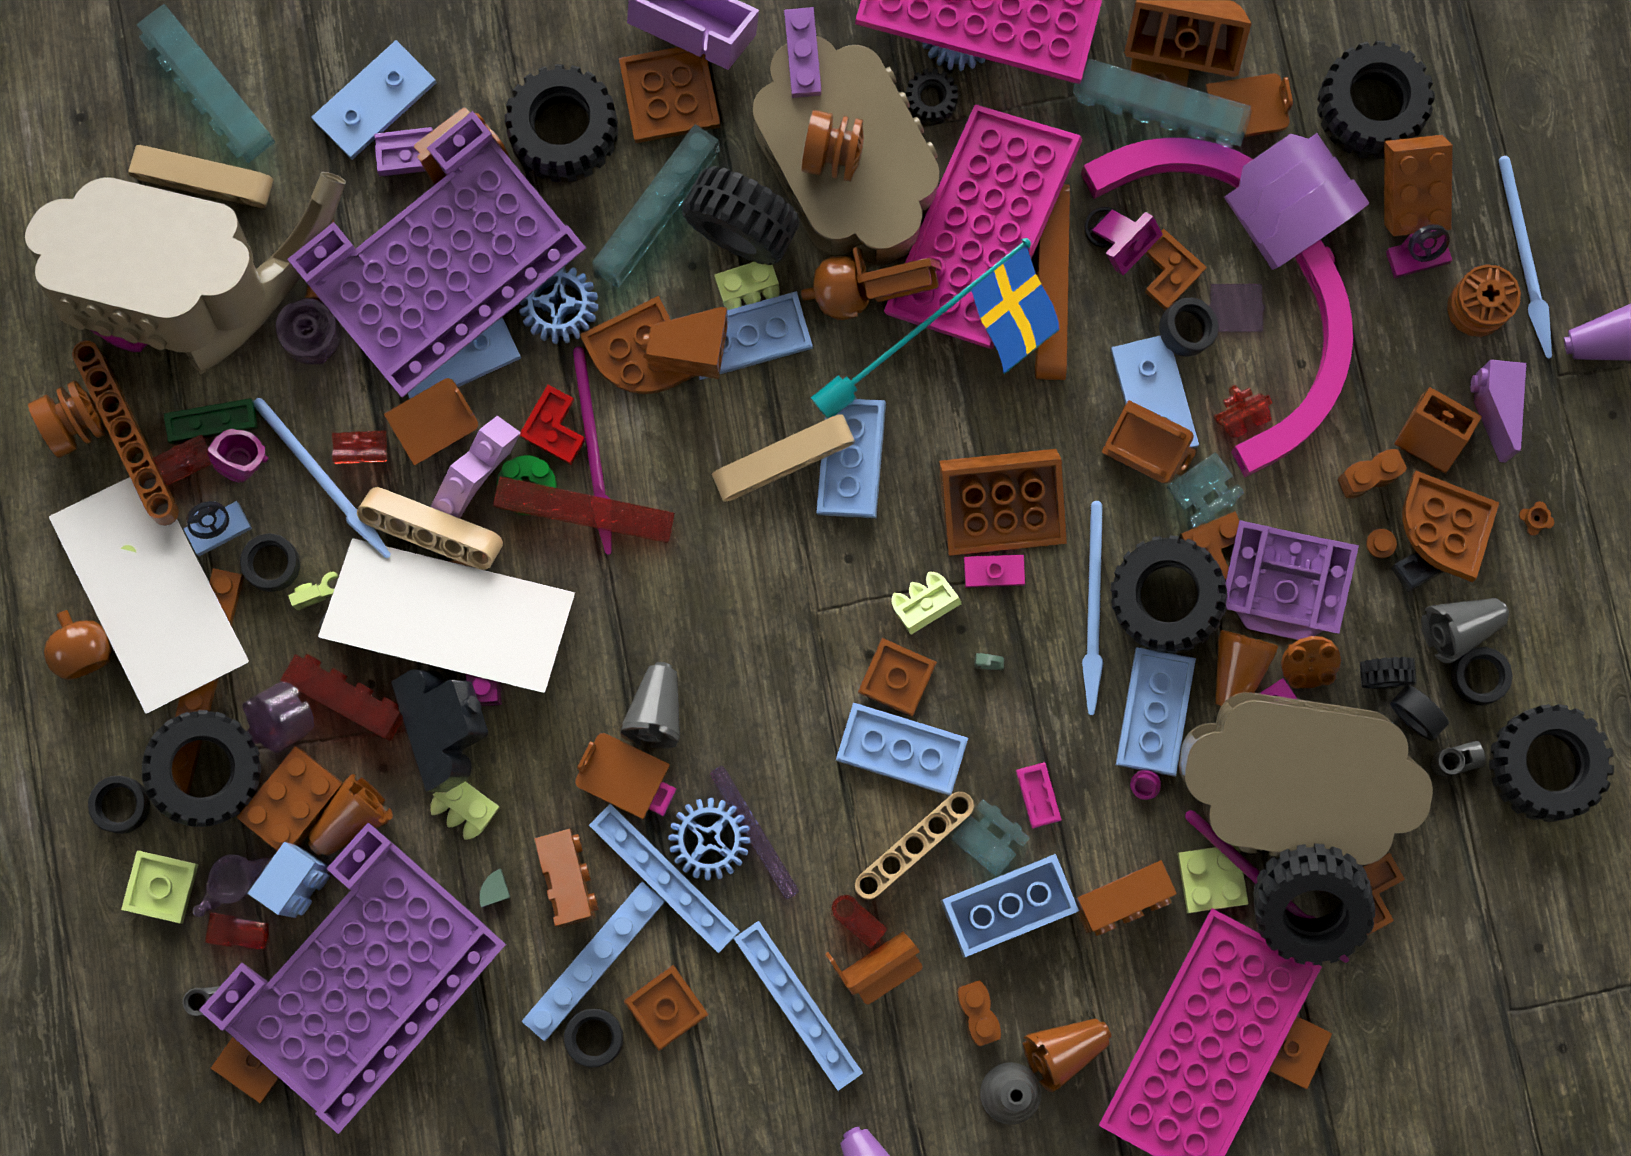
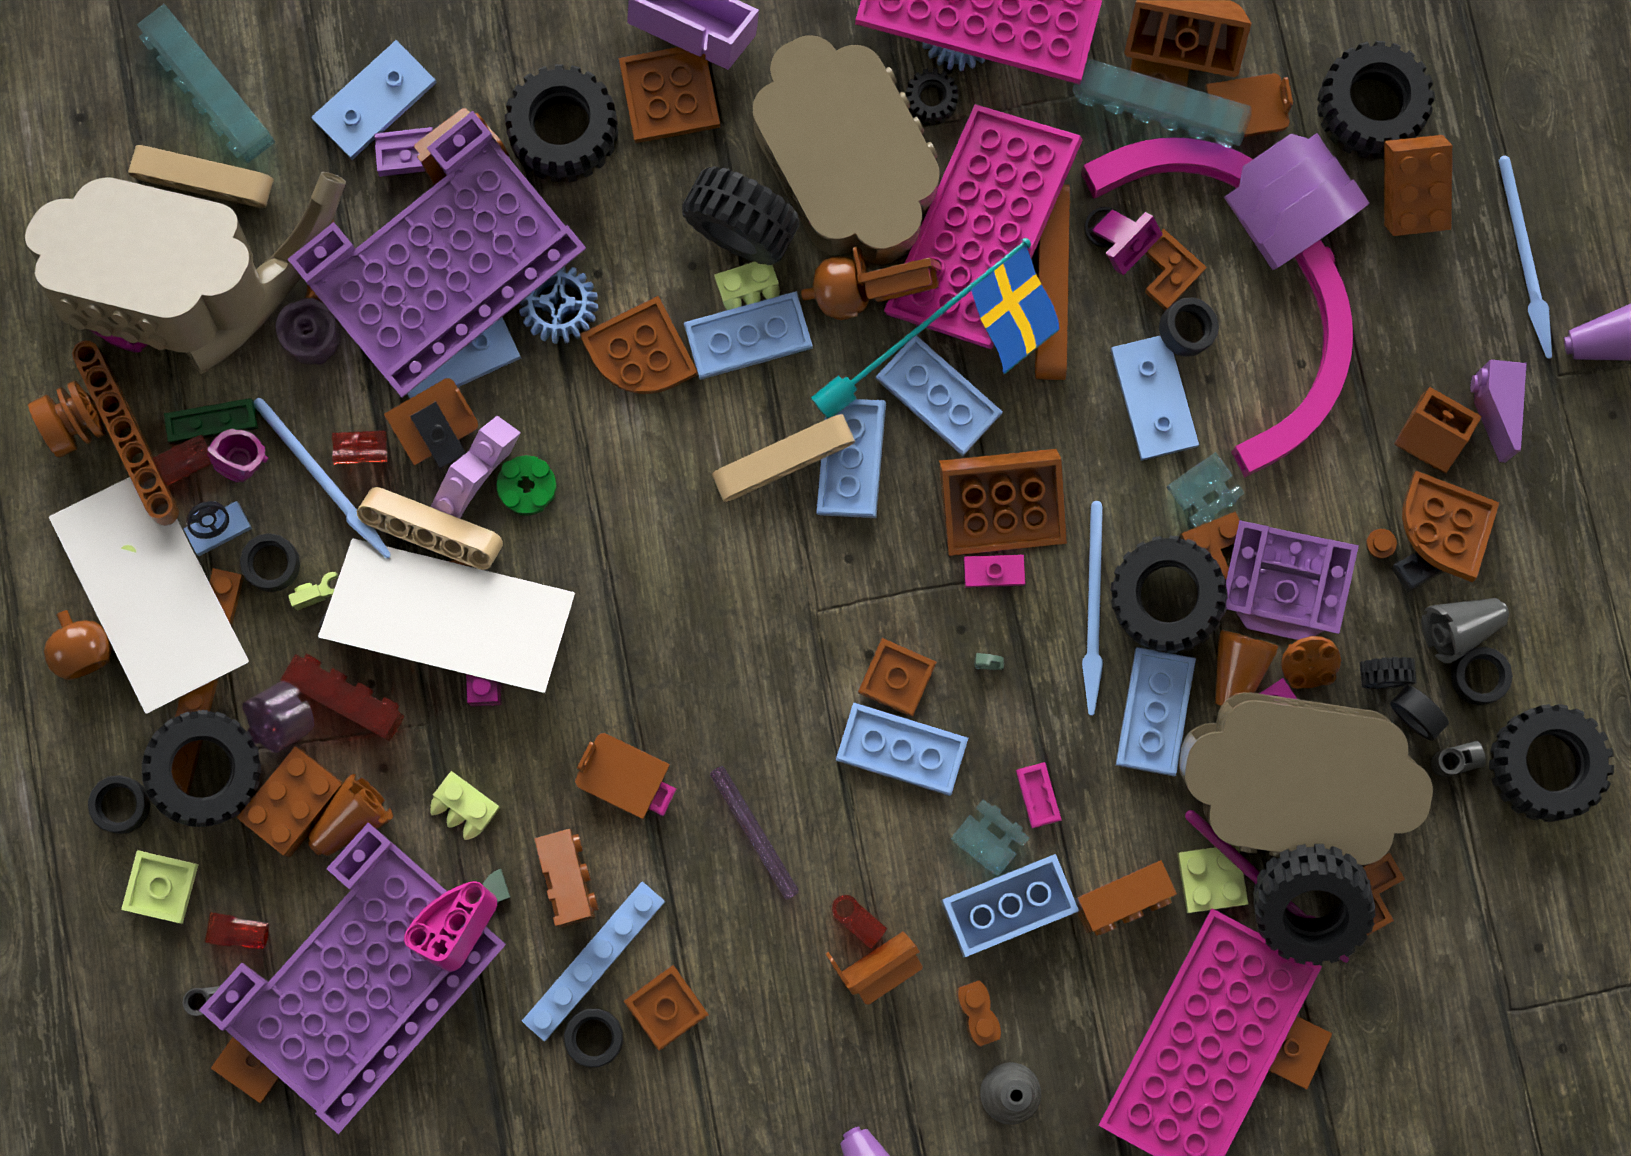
(230, 881): clear purple piece -> none
(290, 881): light blue brick -> none
(437, 434): none -> black plate
(440, 724): black brick -> none
(441, 923): none -> dark pink beam
(545, 428): red plate -> none
(583, 509): clear red plate -> none
(591, 436): magenta piece -> none
(654, 709): dark grey cone -> none
(656, 206): clear light blue brick -> none
(664, 878): light blue plate -> none
(688, 343): dark orange slope -> none
(700, 850): light blue gear -> none
(798, 1005): light blue plate -> none
(802, 52): medium lavender plate -> none
(832, 145): dark orange wheel -> none
(921, 832): tan beam -> none
(925, 603): yellowish green plate -> none
(939, 395): none -> light blue plate
(1065, 1050): dark orange cone -> none
(1145, 784): magenta plate -> none
(1150, 443): dark orange piece -> none
(1237, 307): clear purple piece -> none
(1254, 406): clear red hips -> none
(1378, 472): dark orange brick -> none
(1420, 251): magenta piece -> none
(1472, 311): dark orange wheel -> none
(1545, 519): dark orange plate -> none

